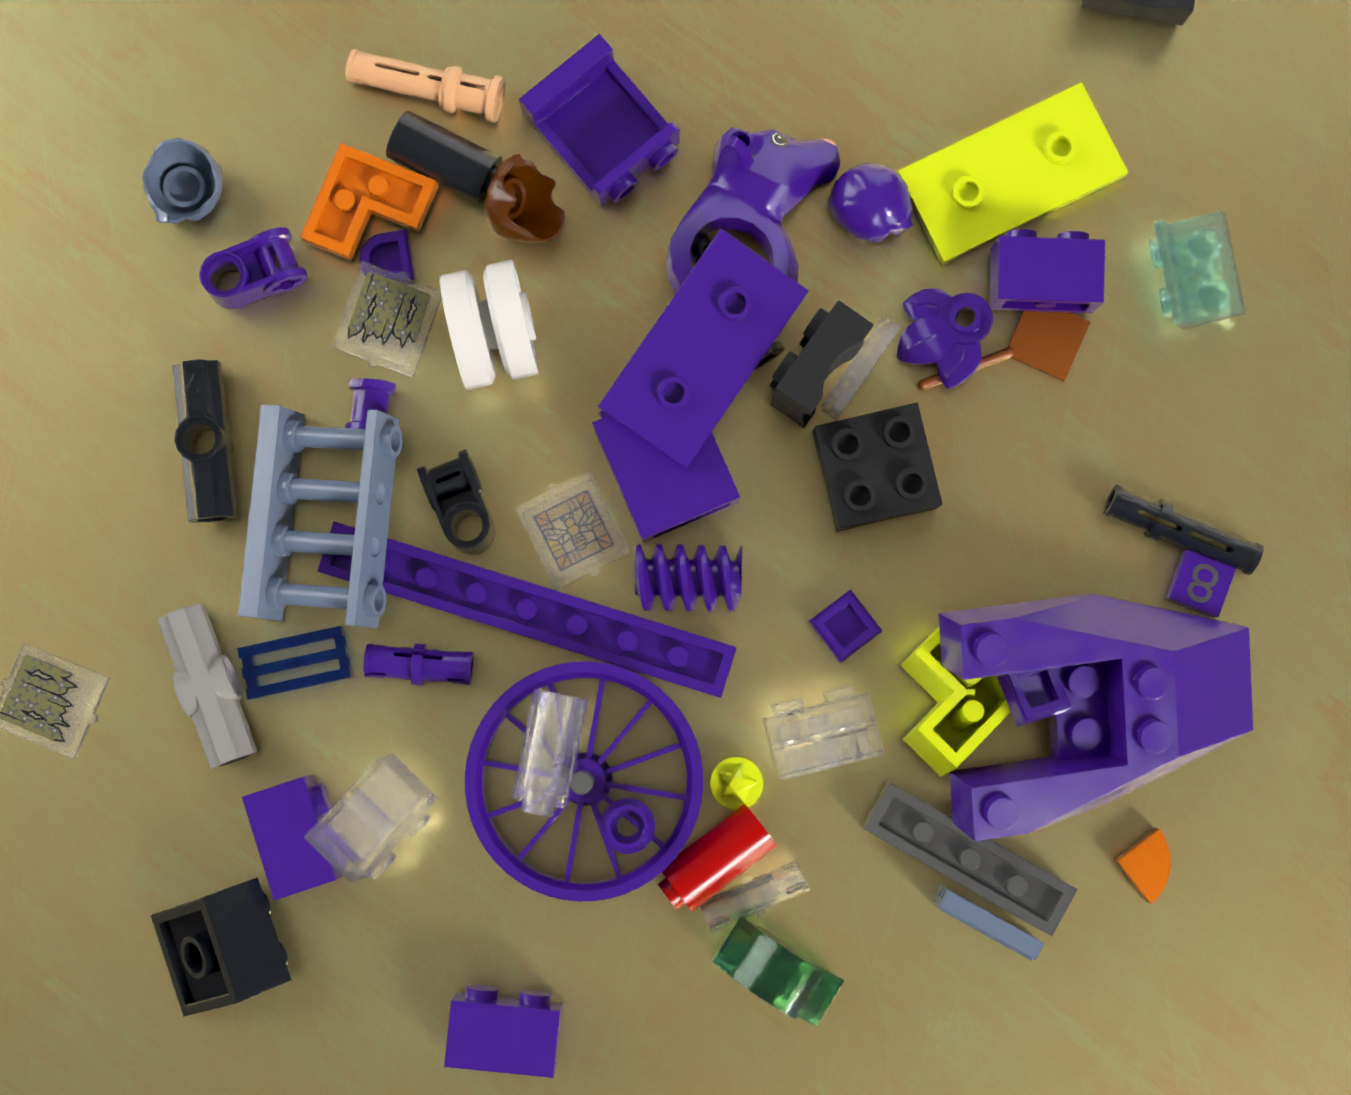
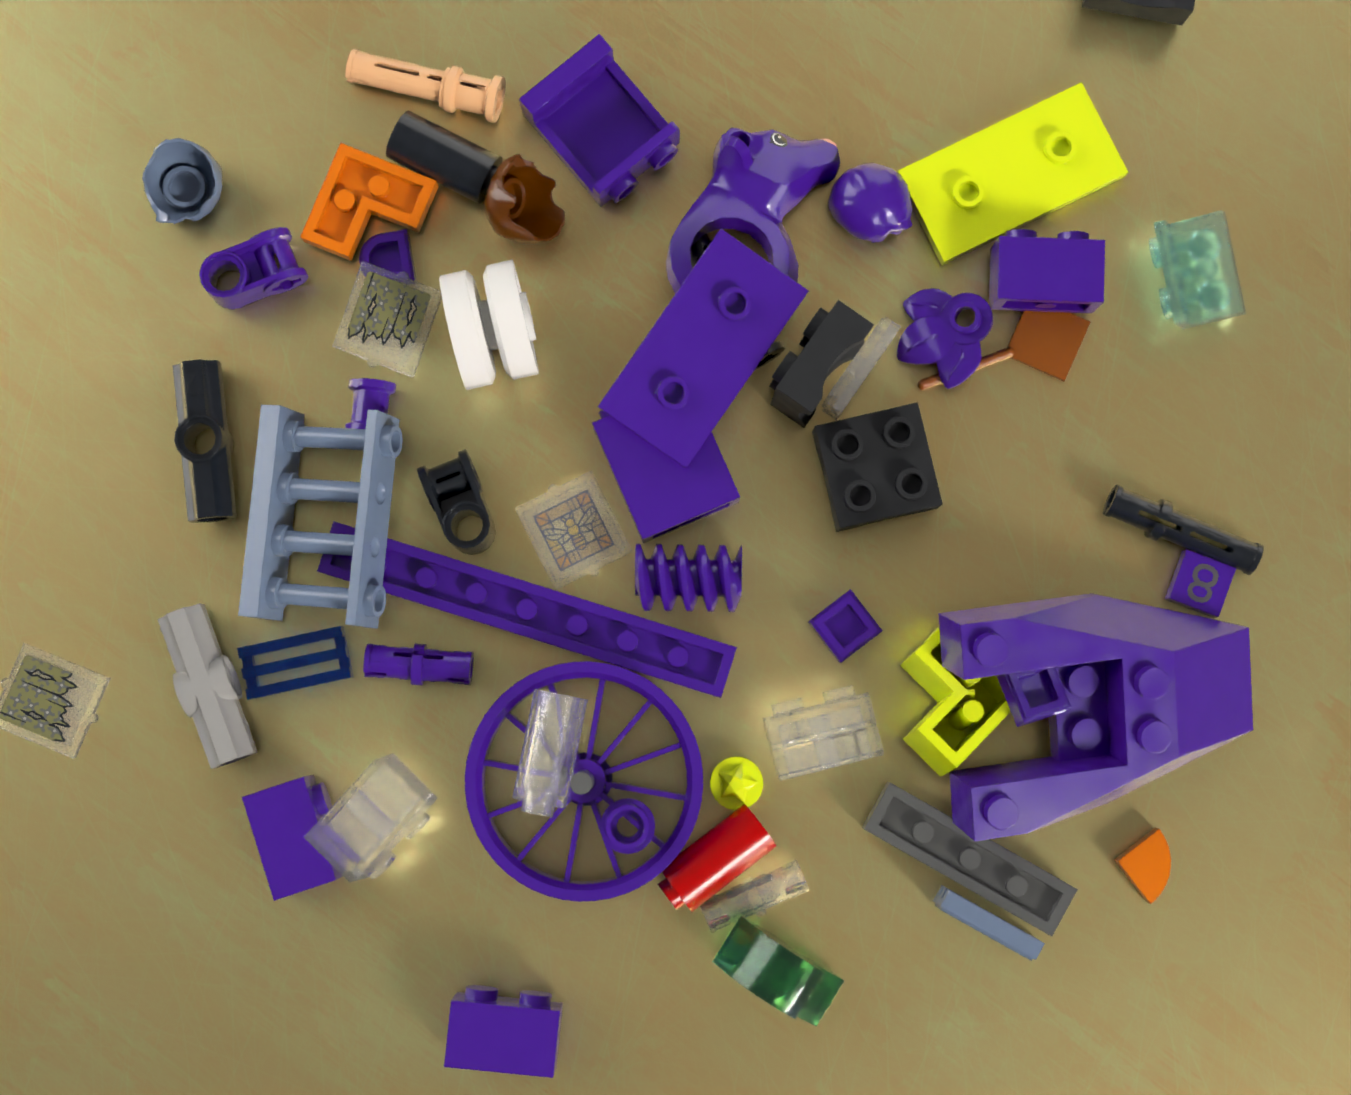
(221, 948): black slope -> none

